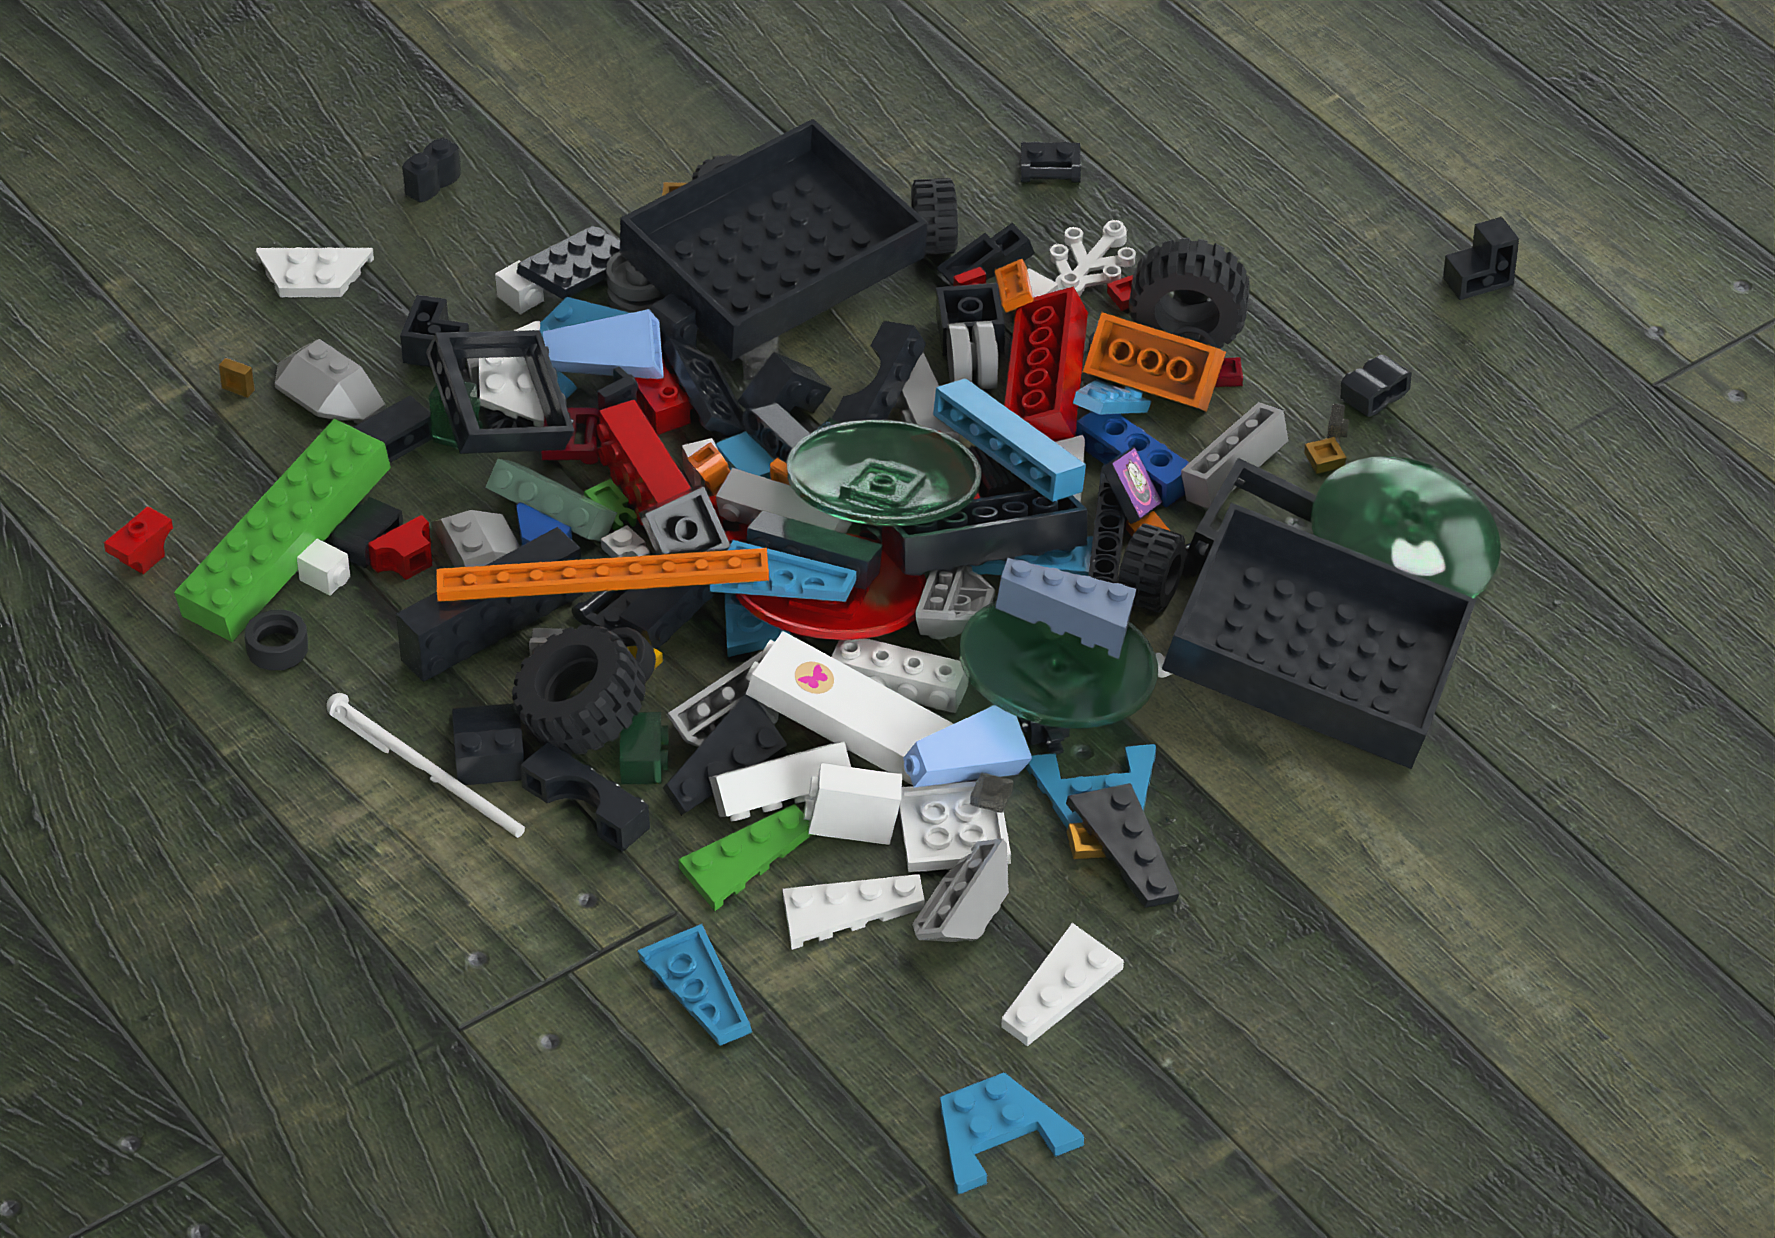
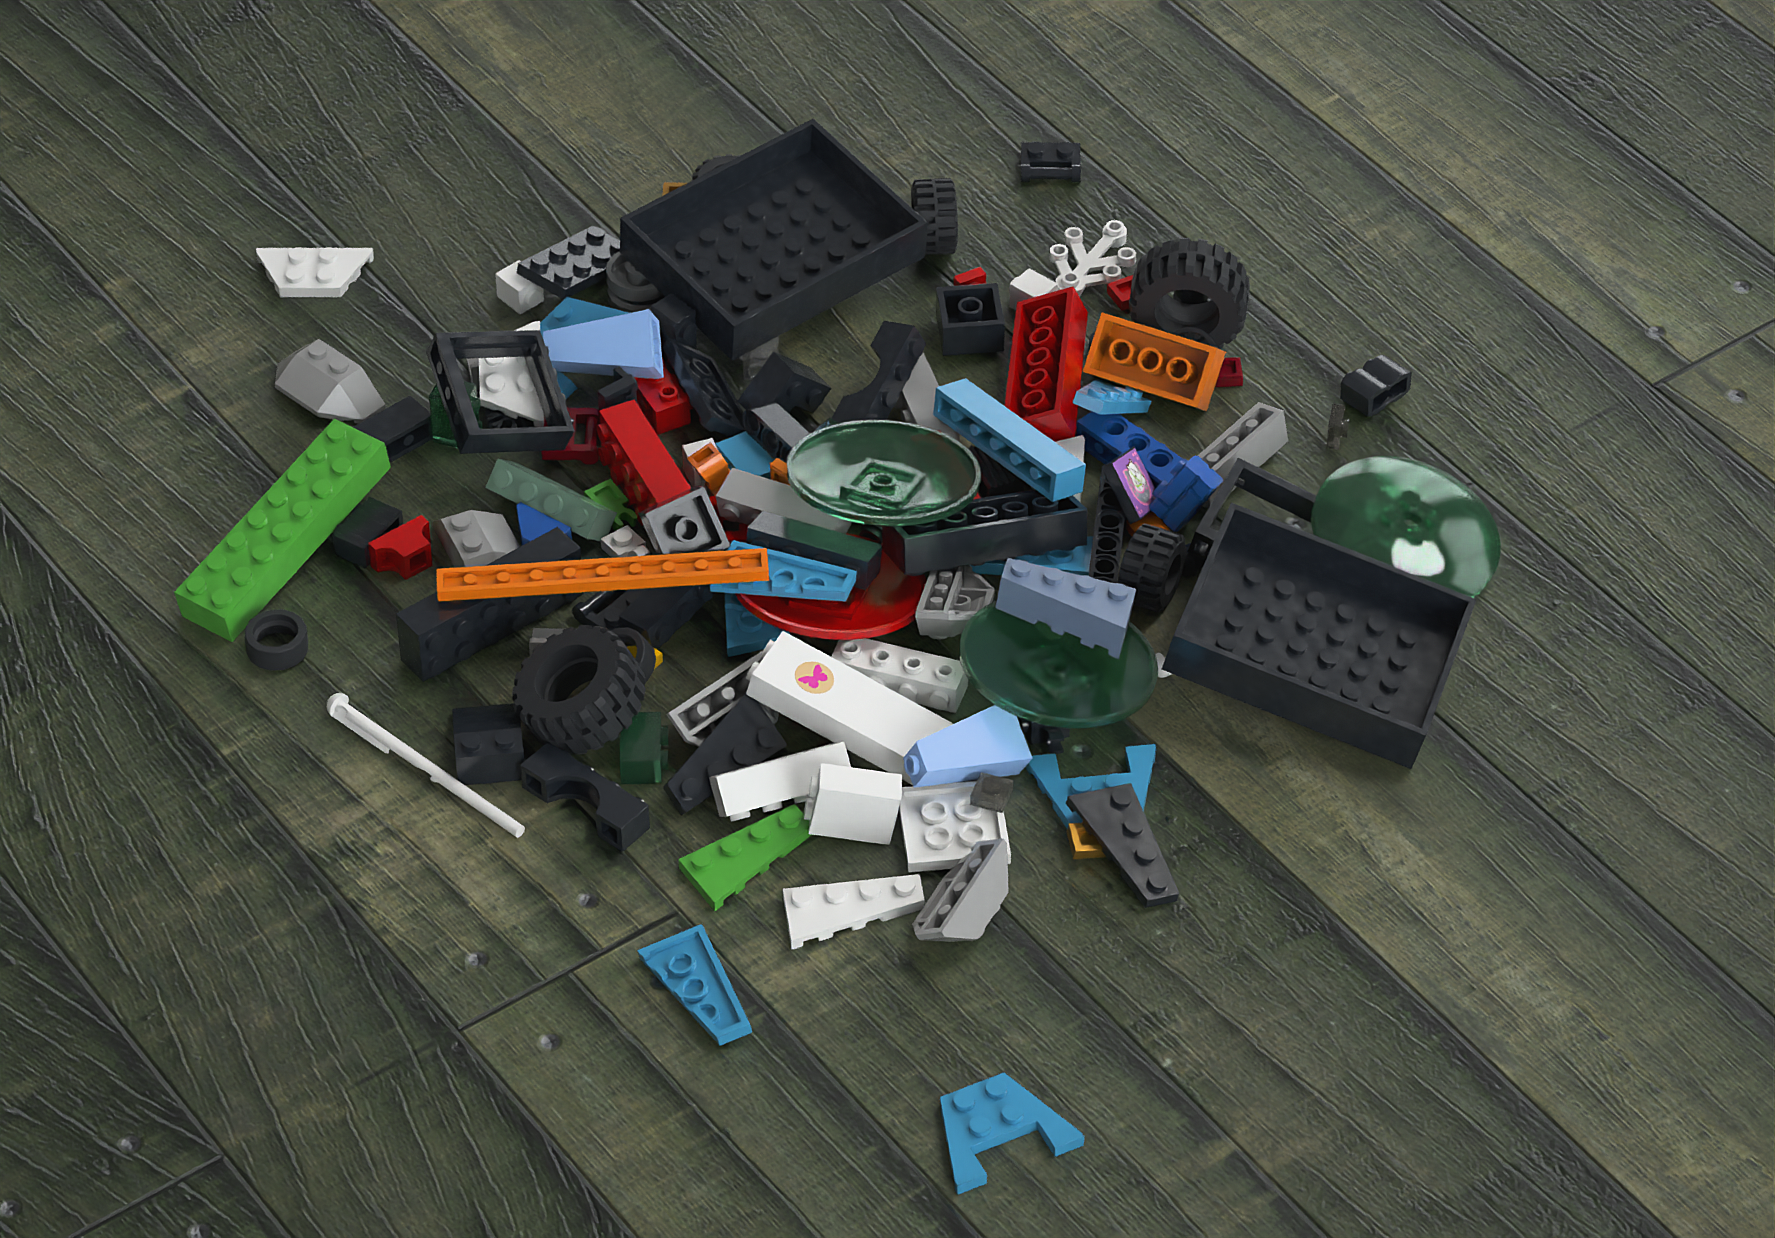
(141, 540): red brick -> none
(236, 377): pearl gold plate -> none
(323, 567): white brick -> none
(425, 319): black brick -> none
(431, 170): black brick -> none
(975, 356): light grey wheel -> none
(989, 253): black slope -> none
(1014, 285): orange plate -> none
(1061, 983): white wing -> none
(1185, 492): none -> blue brick
(1325, 455): pearl gold plate -> none
(1487, 264): black brick -> none

